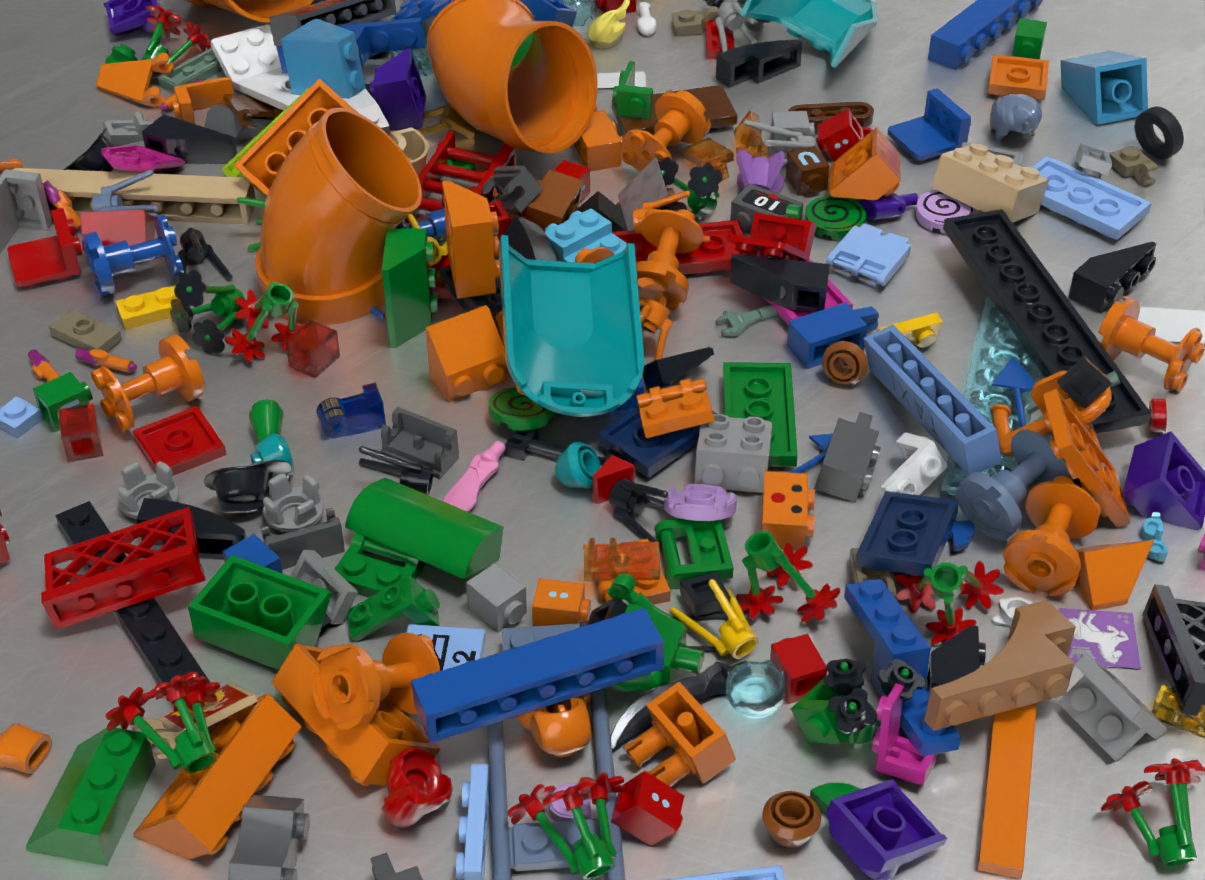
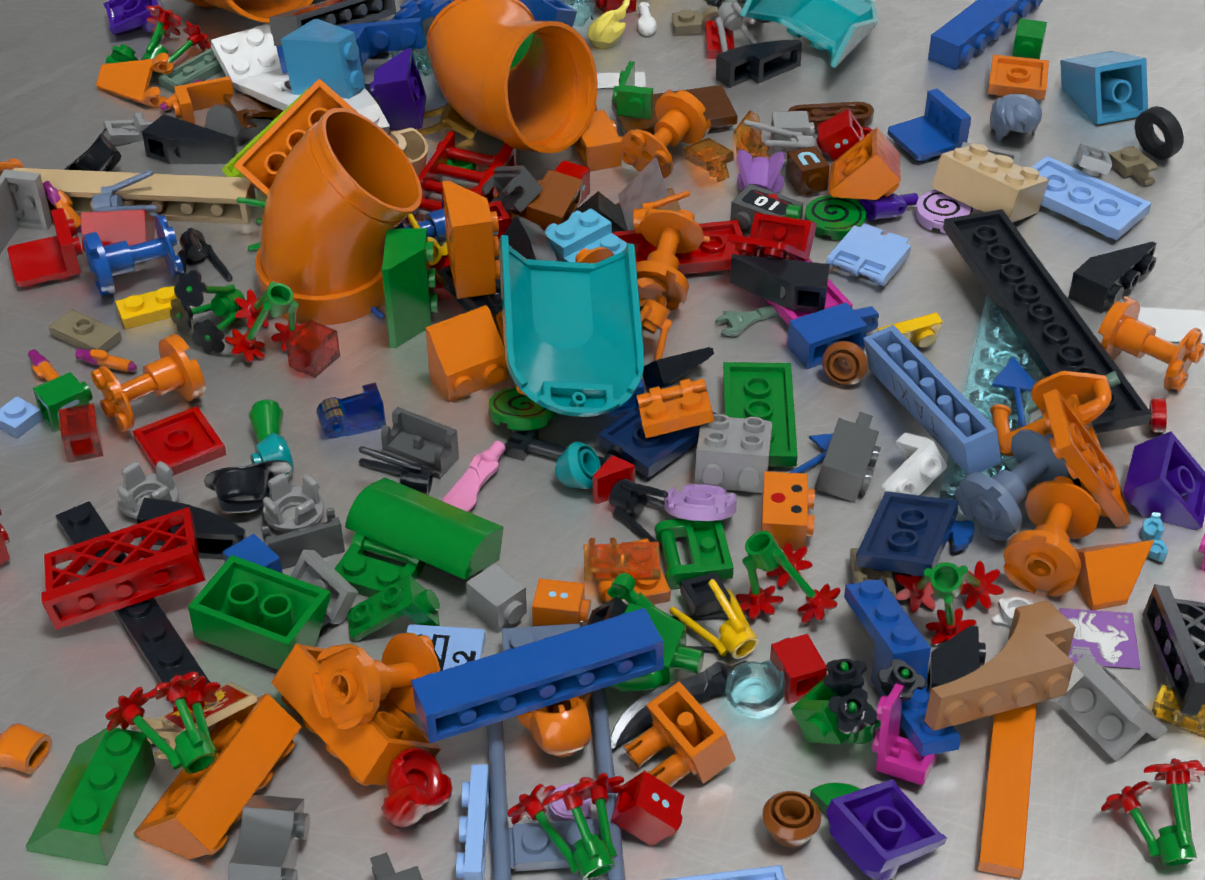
(140, 159): dark pink tile -> none
(702, 187): black plant -> none
(1084, 382): black plate -> none

